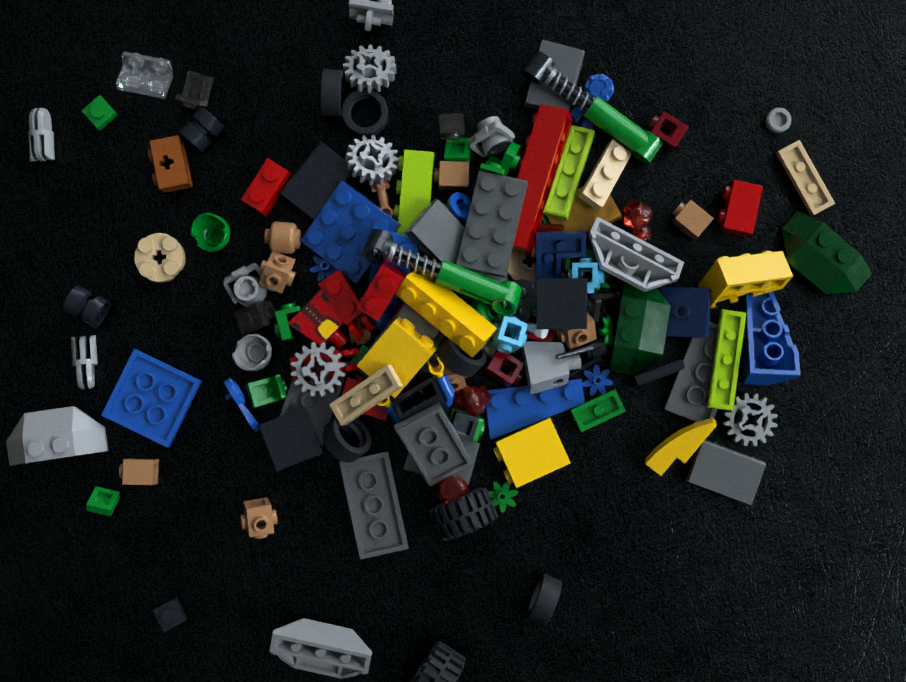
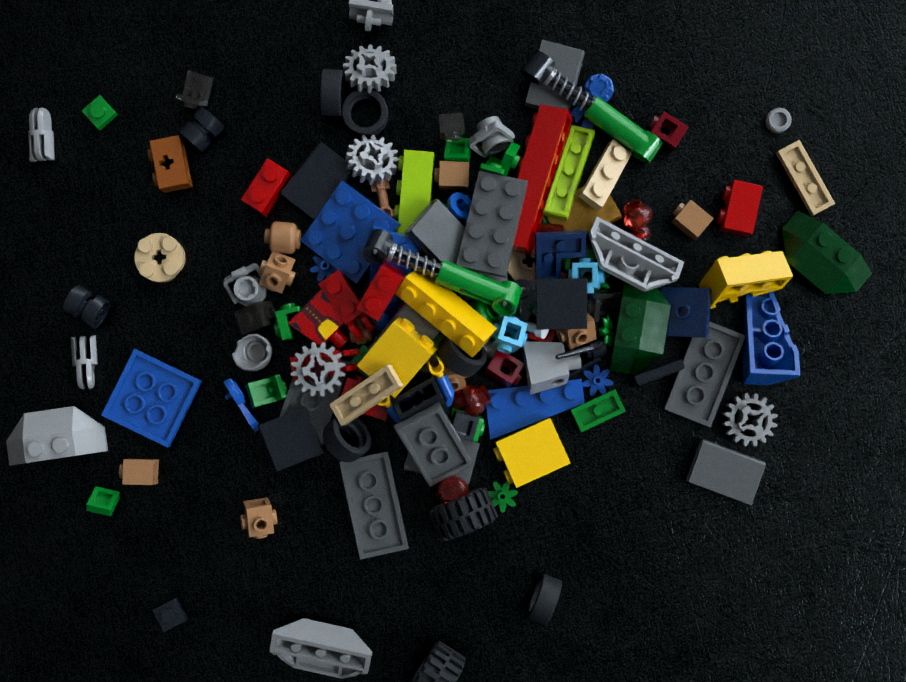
(145, 75): clear bracket -> none
(210, 232): green hair -> none
(679, 445): yellow slope -> none
(726, 360): lime tile -> none

